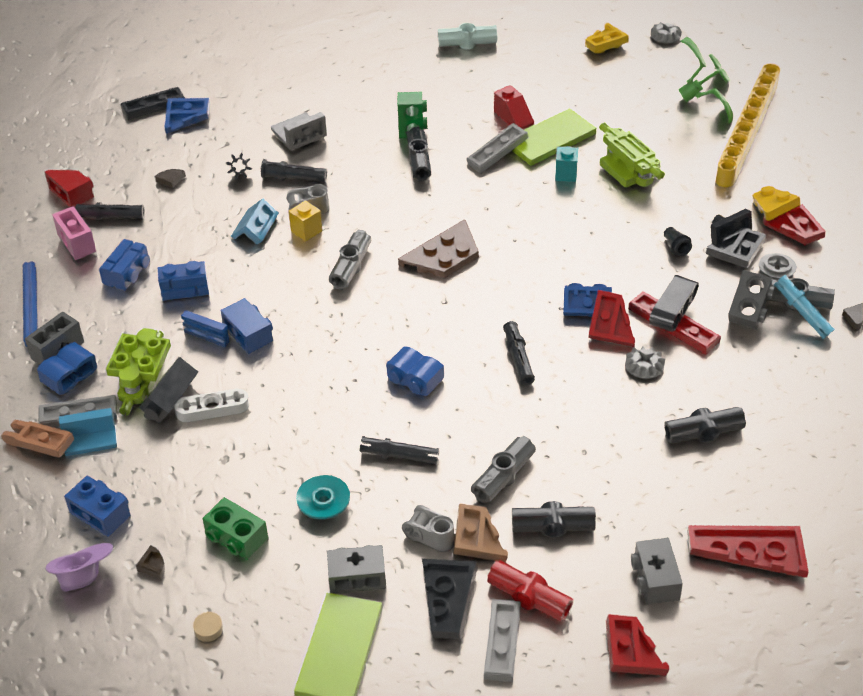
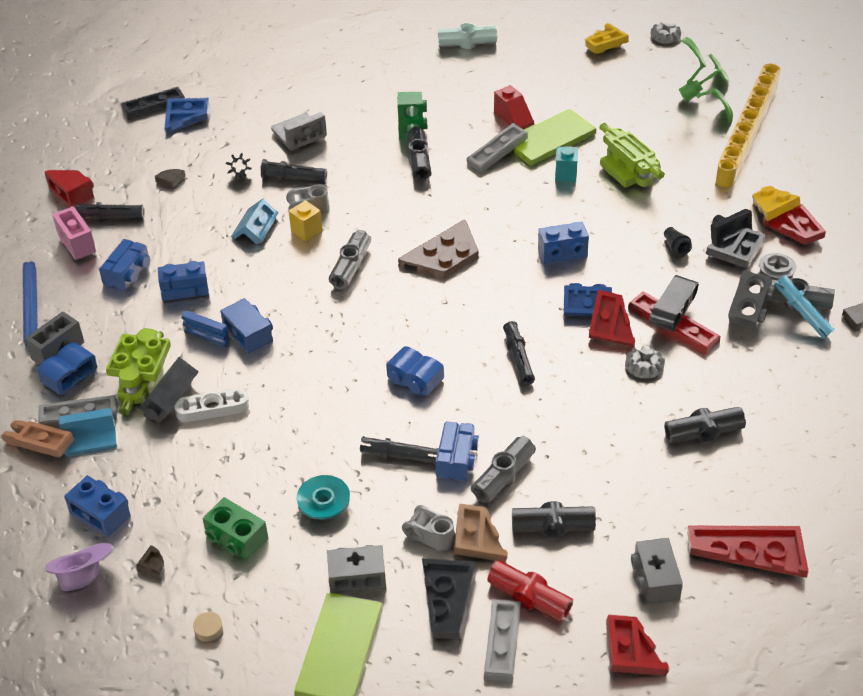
(456, 450): none -> brick
(563, 242): none -> blue brick

